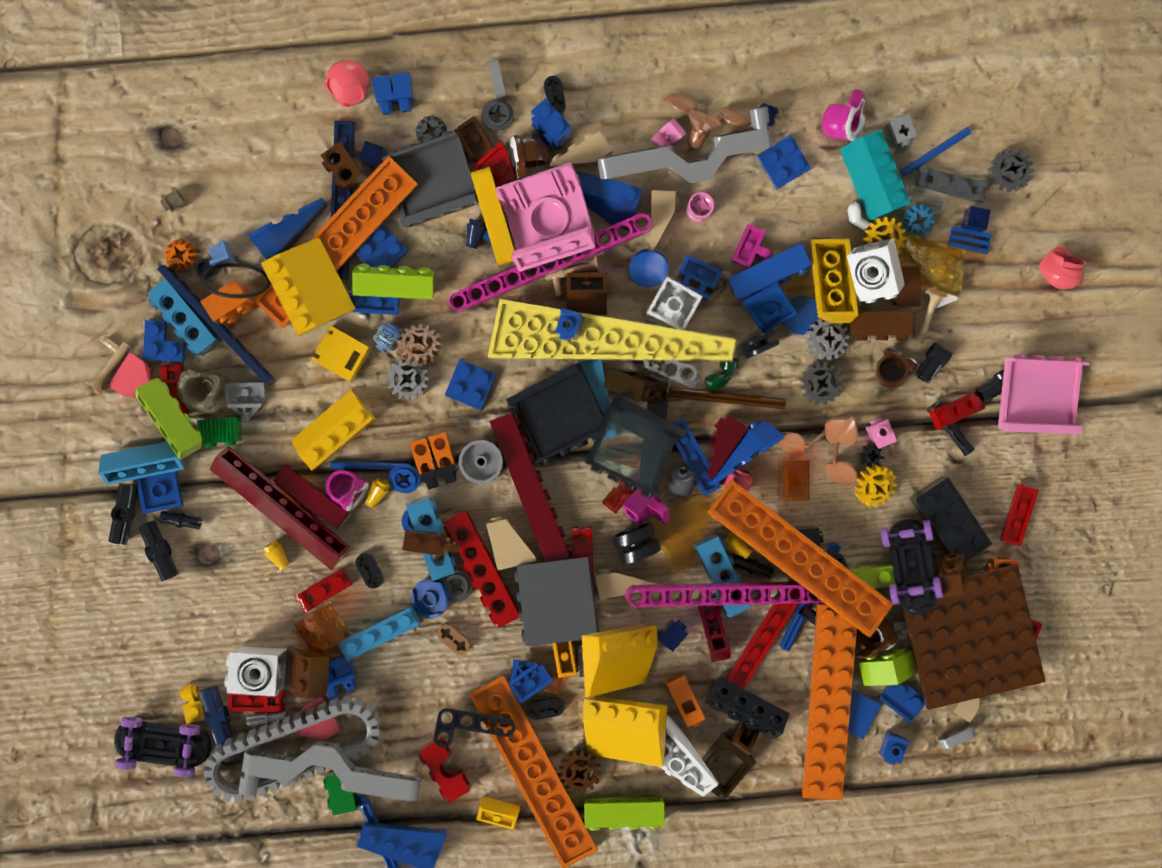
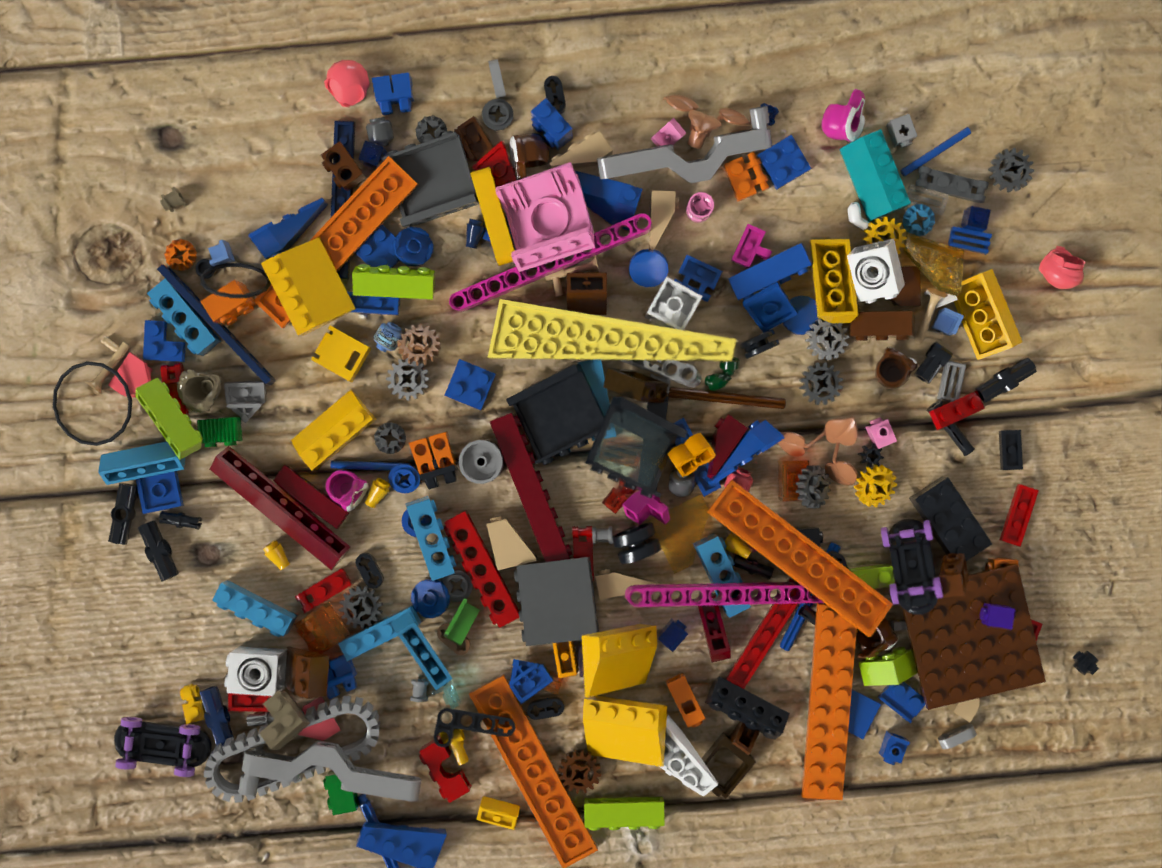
(57, 414): none -> black piece
(255, 608): none -> dark azure brick
(287, 723): none -> dark tan brick
(352, 605): none -> dark grey gear
(380, 131): none -> dark grey head
(397, 432): none -> dark grey gear
(413, 246): none -> blue tile
(419, 690): none -> light grey bush
(421, 650): none -> dark azure brick
(428, 543): reddish brown hinge -> none
(450, 695): none -> clear light blue bracket
(457, 746): none -> yellow pin
(461, 622): none -> bright green panel
(576, 321): blue brick -> none
(602, 535): none -> light grey bush
(691, 454): none -> light orange brick
(740, 179): none -> orange plate
(813, 486): none -> dark grey gear
(947, 321): none -> medium blue panel
(951, 380): none -> light grey tile
(986, 315): none -> yellow slope
(997, 616): none -> dark purple brick
(1010, 450): none -> black plate
(1040, 394): bright pink panel -> none
(1085, 662): none -> black gear

